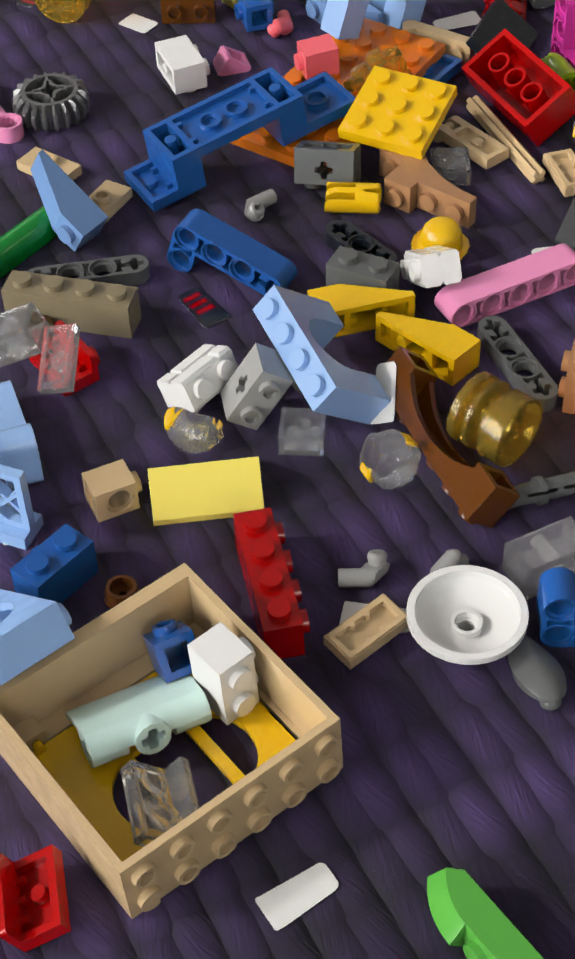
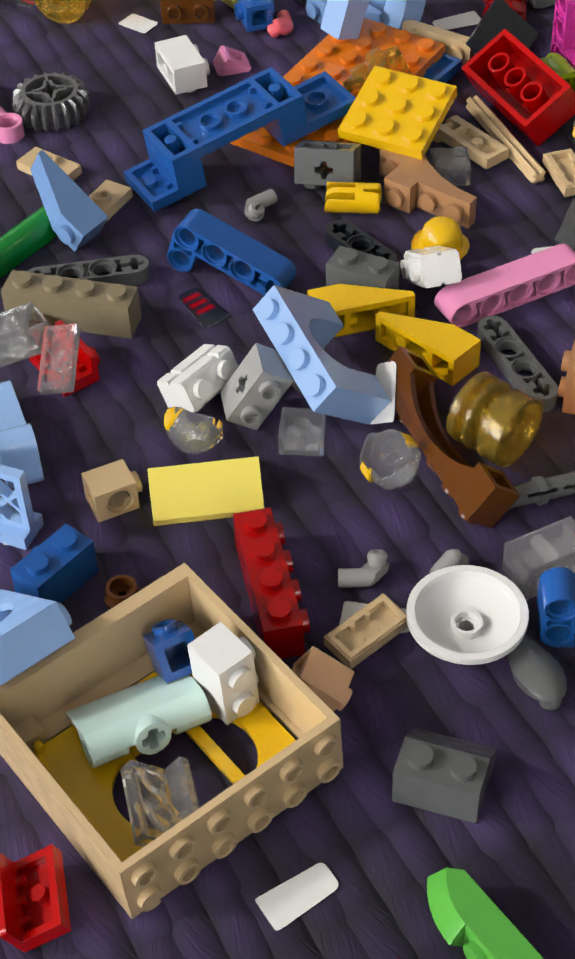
(316, 56): coral brick -> none
(325, 677): none -> light nougat brick
(443, 774): none -> dark grey slope

